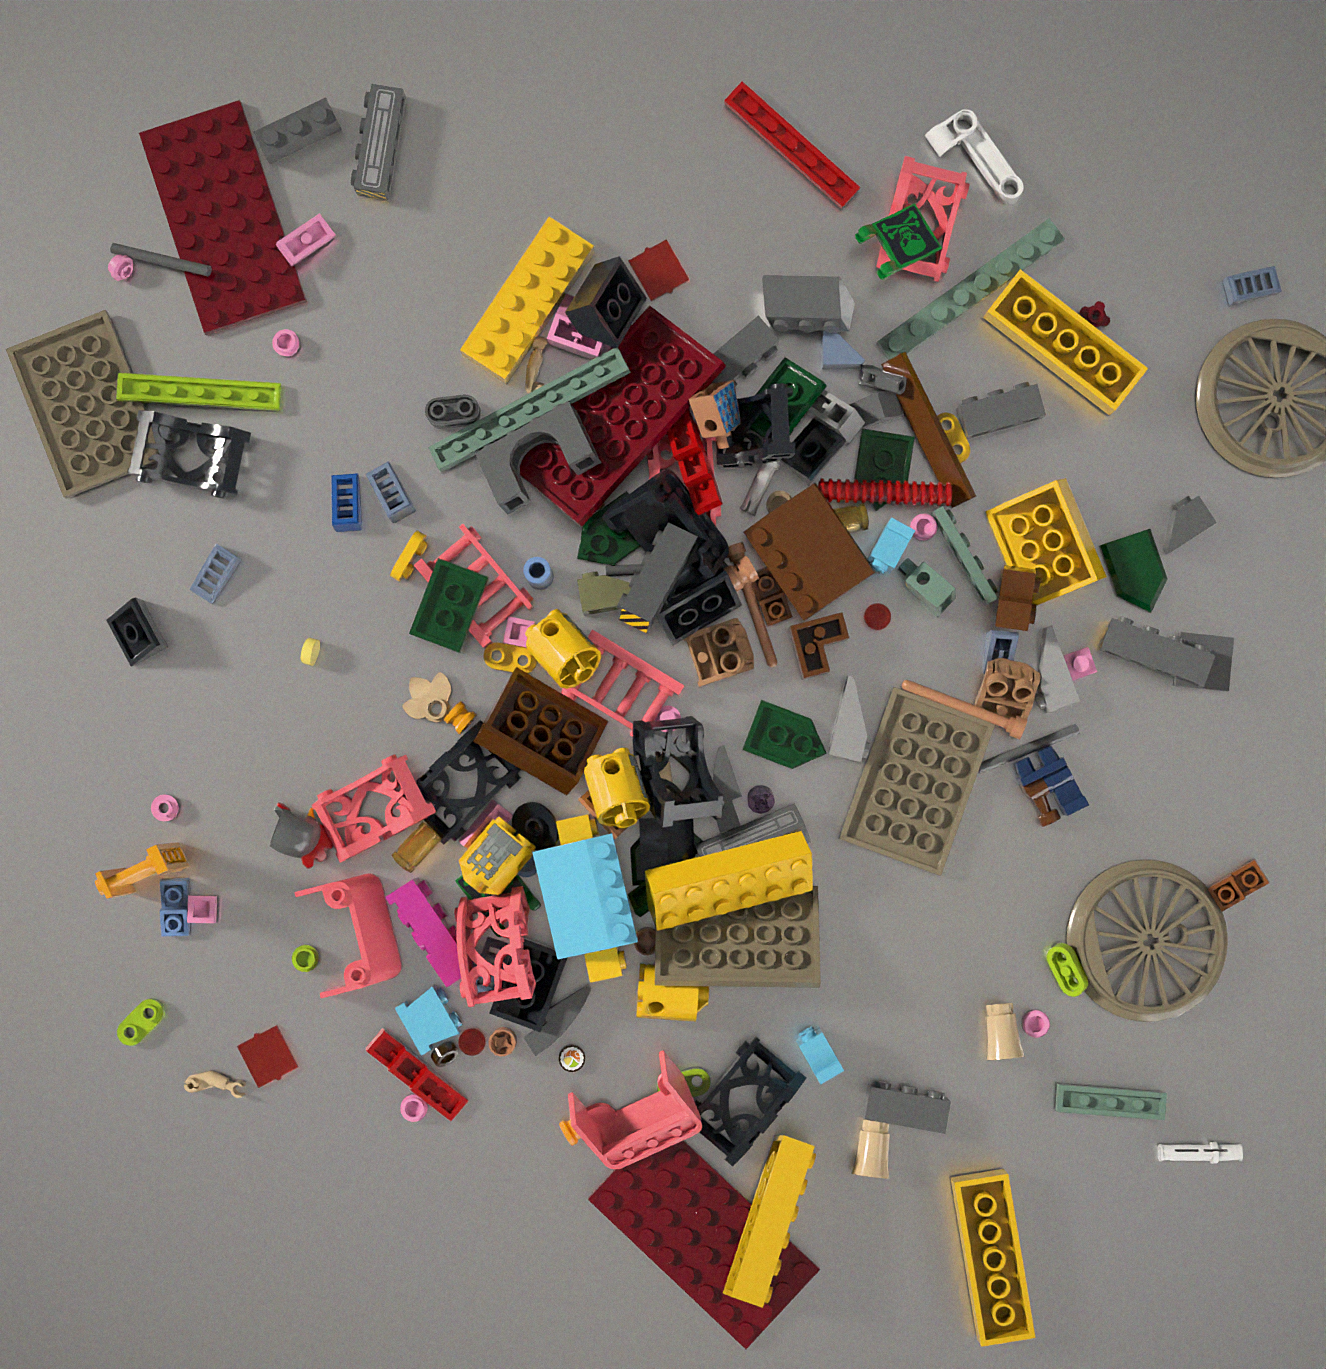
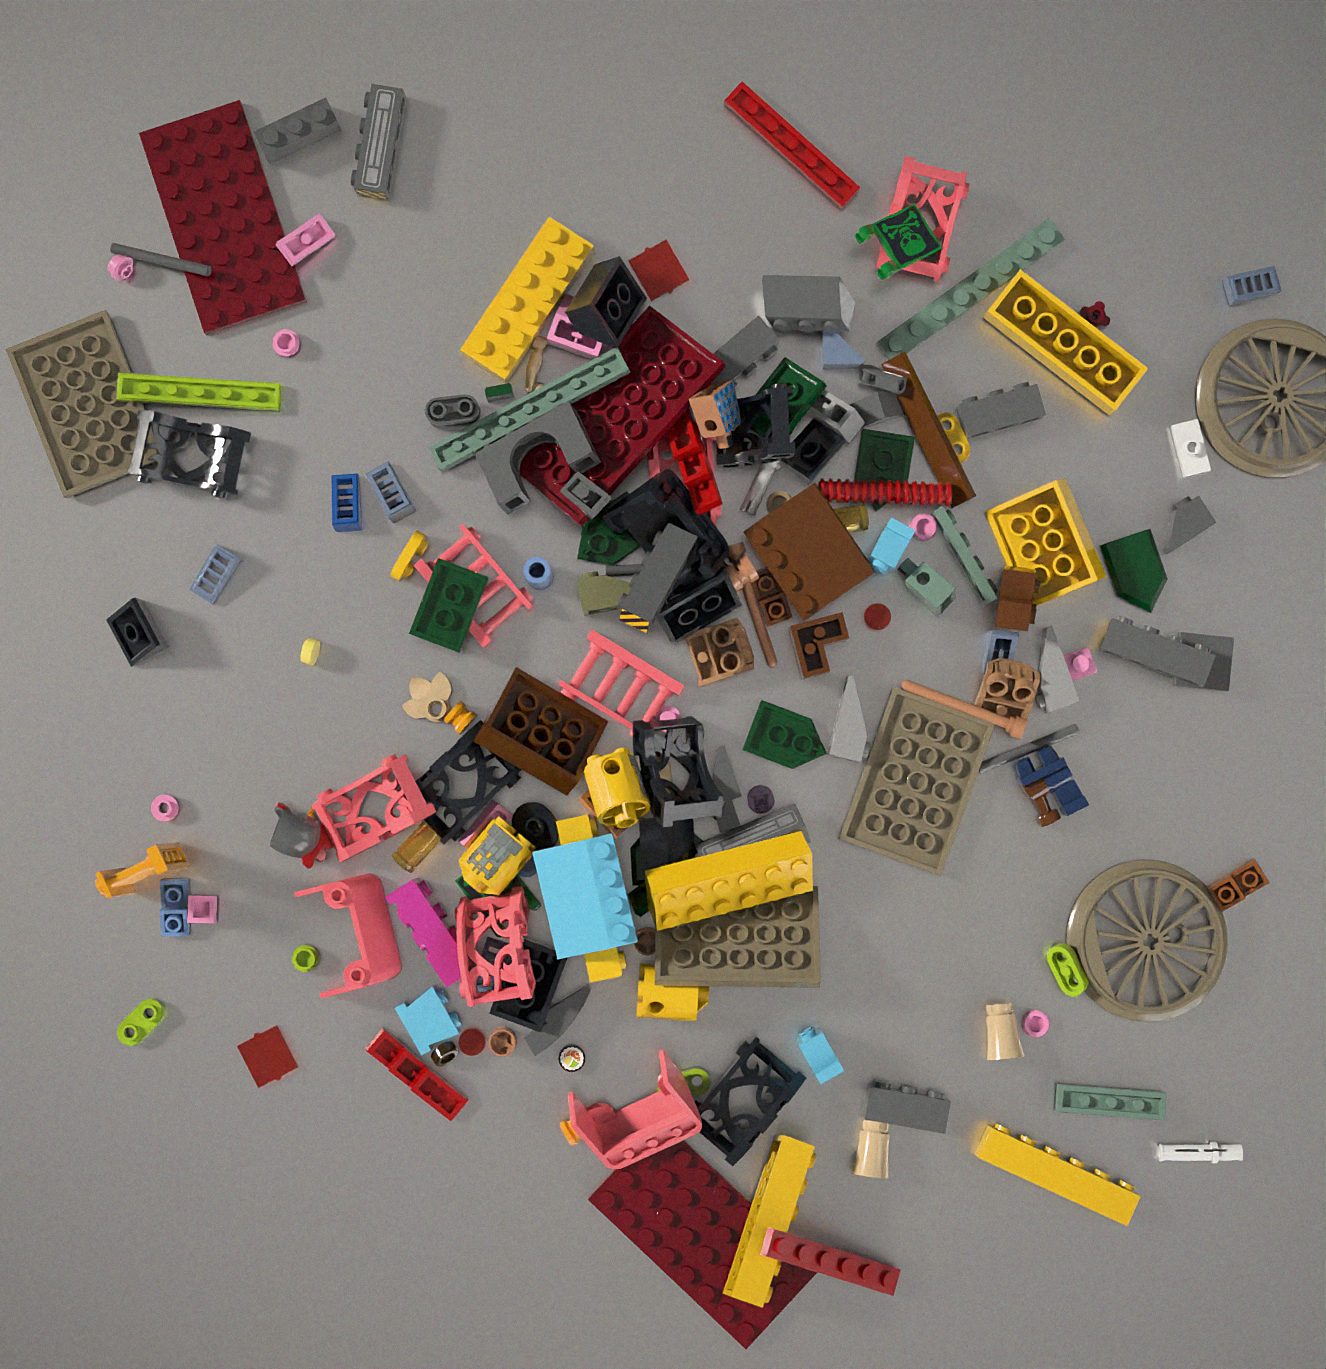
(213, 1079): tan arm -> none
(413, 1108): bright pink plate -> none
(499, 392): none -> dark green tile
(509, 657): yellow plate -> none
(516, 631): bright pink plate -> none
(562, 649): yellow cylinder -> none
(585, 495): none -> dark grey slope
(830, 1261): none -> red plate
(981, 151): white piece -> none
(992, 1257): yellow brick -> none
(1057, 1174): none -> yellow brick
(1190, 448): none -> white plate

